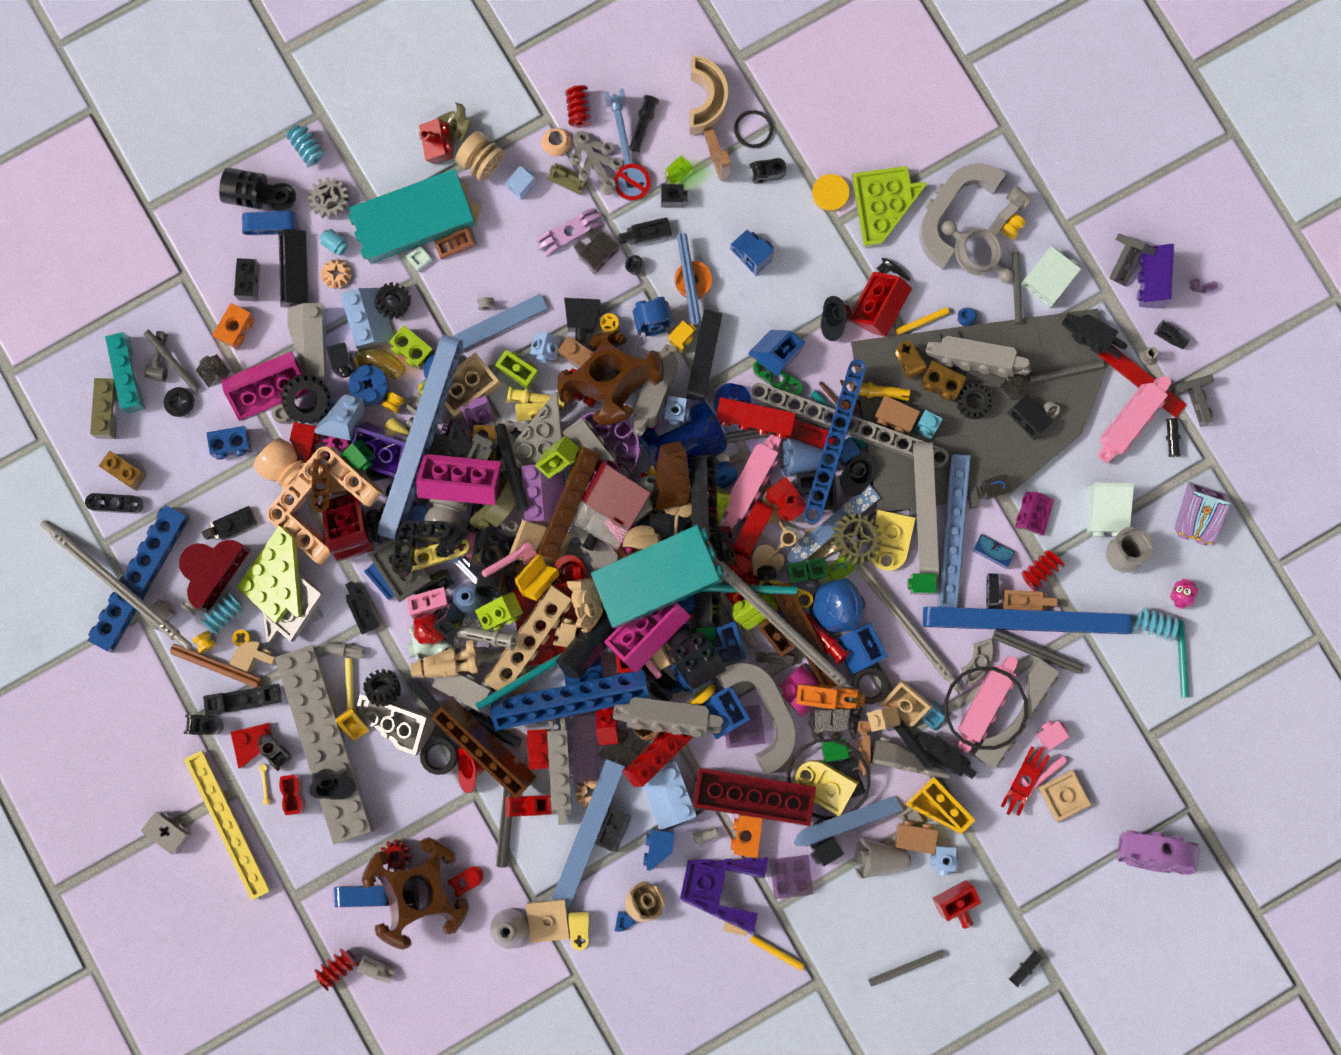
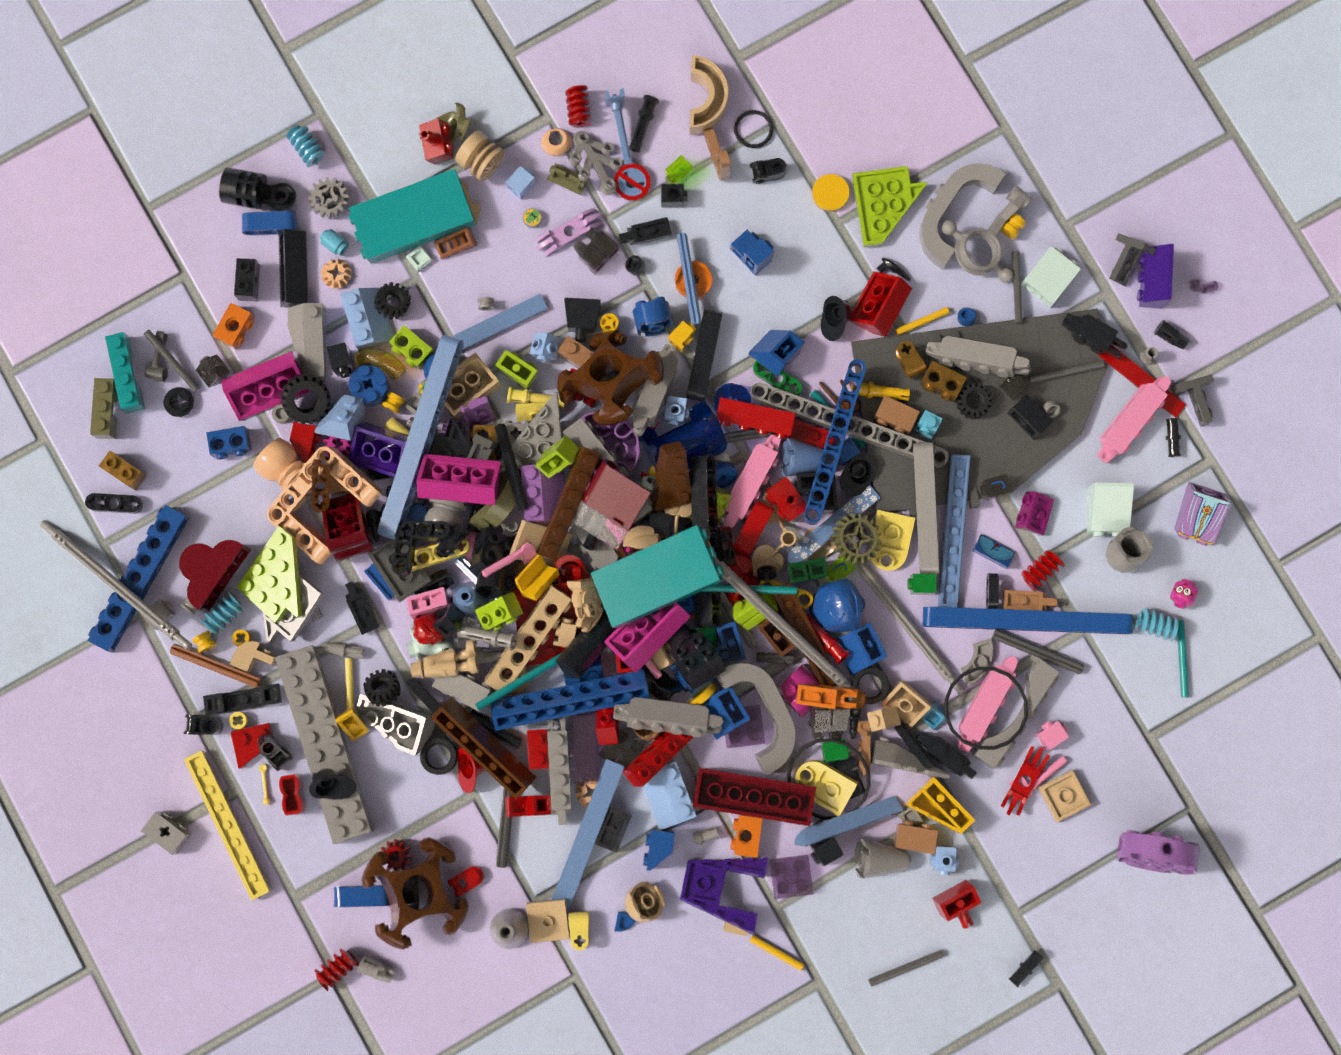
(230, 524): black hinge -> none
(238, 726): none -> light yellow bush
(359, 455): green brick -> none
(532, 218): none -> tile

